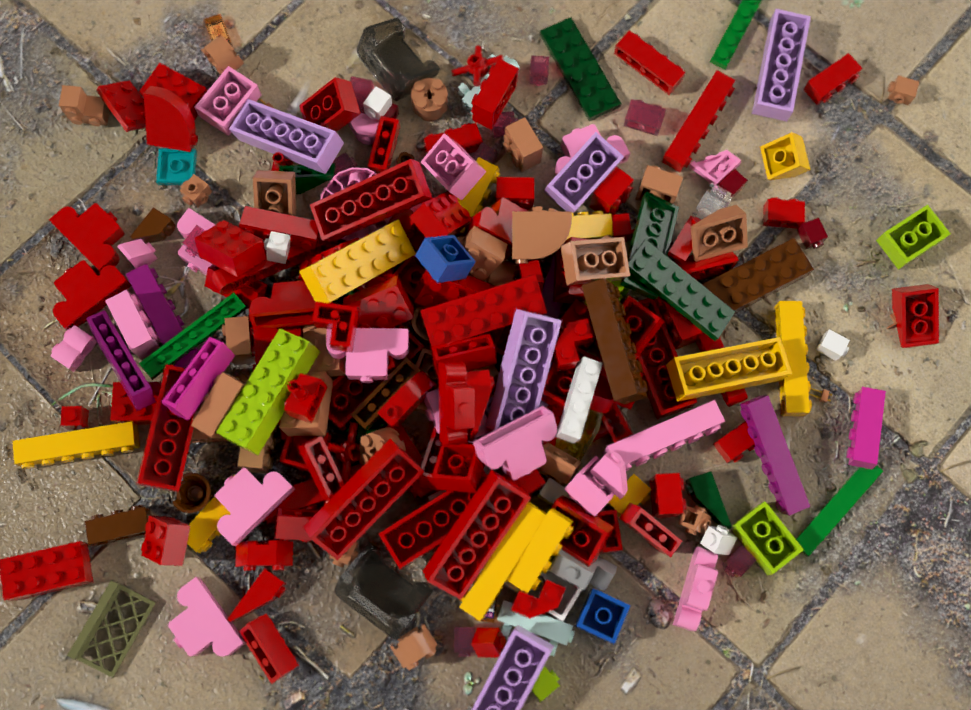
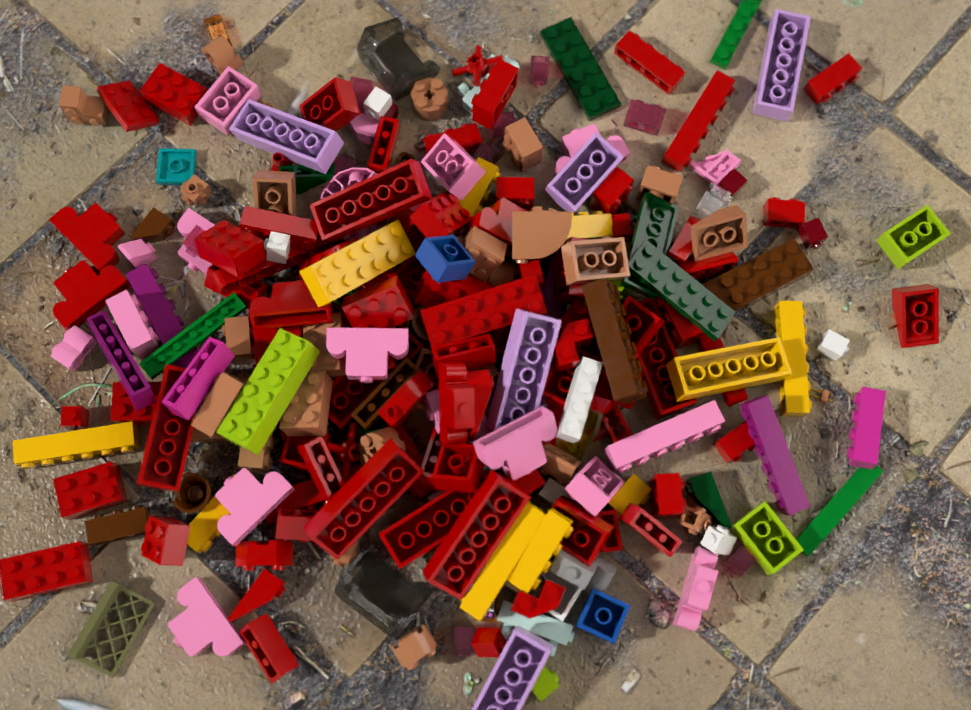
(90, 490): none -> red brick
(168, 120): red brick -> none
(305, 397): red brick -> none
(340, 320): red brick -> none
(612, 473): bright pink slope -> none
(785, 157): yellow slope -> none
(903, 90): nougat brick -> none

